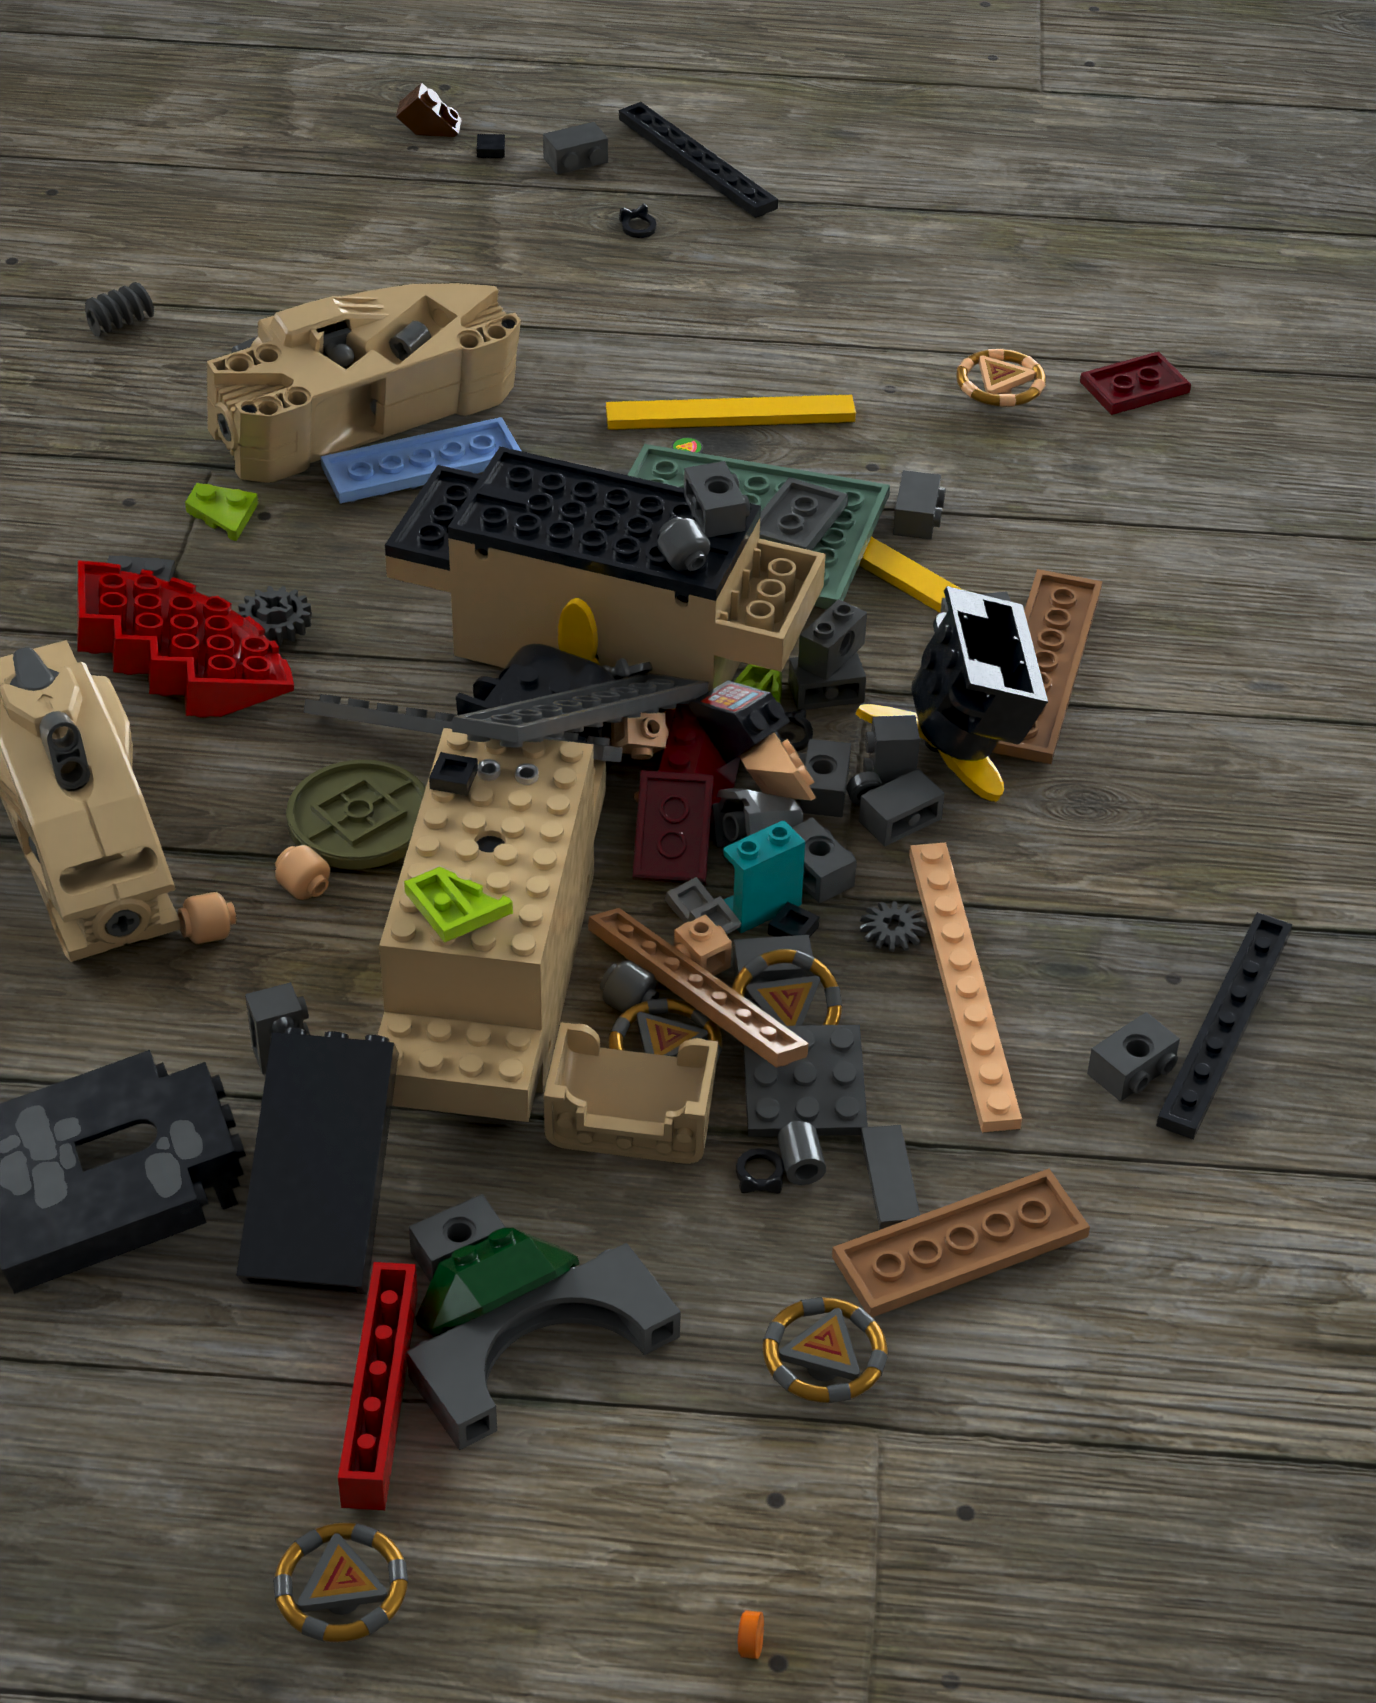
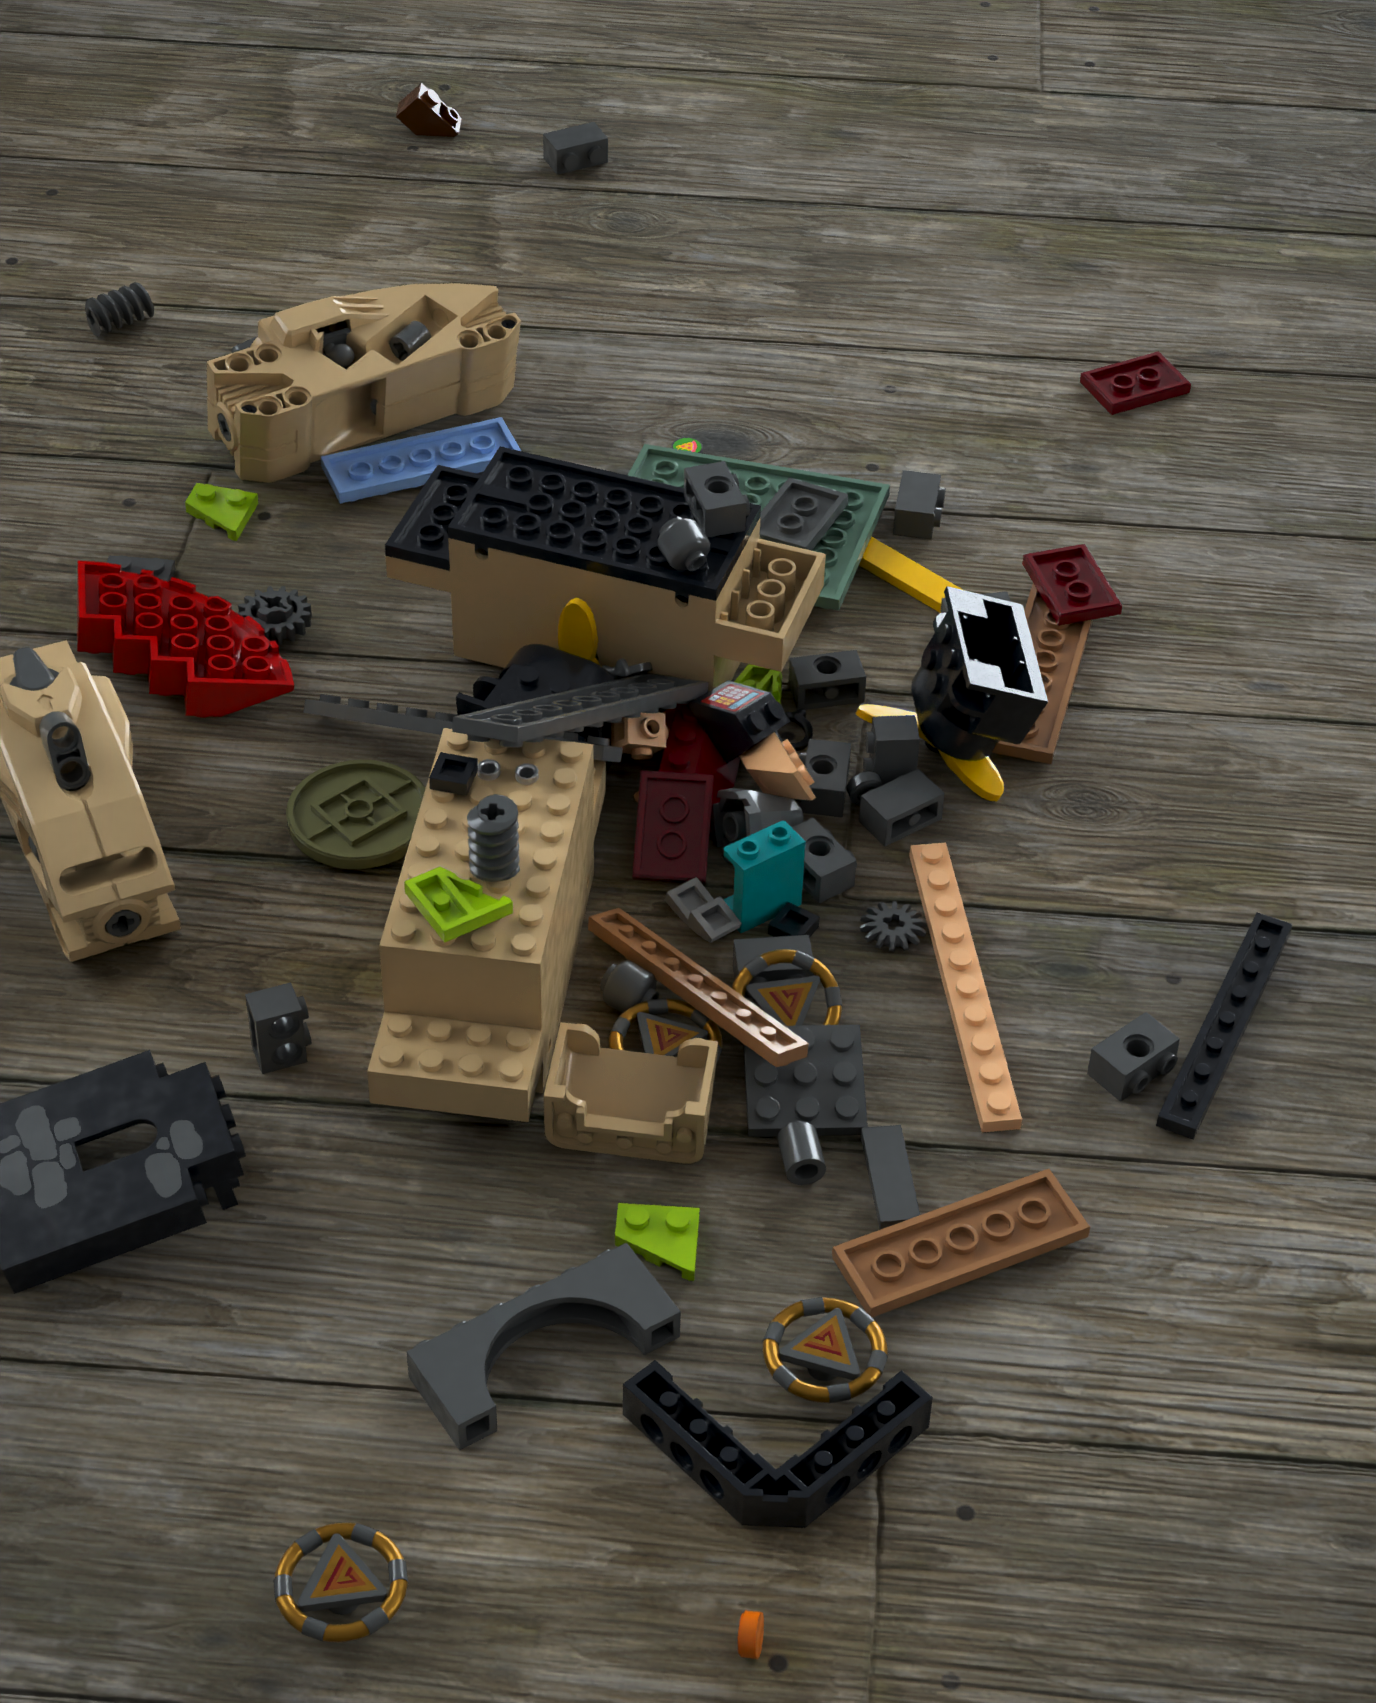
(206, 918): light nougat head -> none
(302, 872): light nougat head -> none
(318, 1162): black brick -> none
(378, 1387): red brick -> none
(451, 1229): dark grey brick -> none
(489, 1277): dark green wedge -> none
(490, 146): black tile -> none
(494, 839): none -> dark grey piece
(641, 212): black piece -> none
(660, 1234): none -> lime wing
(698, 159): black plate -> none
(704, 944): light nougat brick -> none
(730, 412): yellow tile -> none
(748, 1183): black piece -> none
(749, 1484): none -> black brick
(832, 639): dark grey brick -> none
(1001, 377): piece -> none
(1071, 584): none -> dark red tile

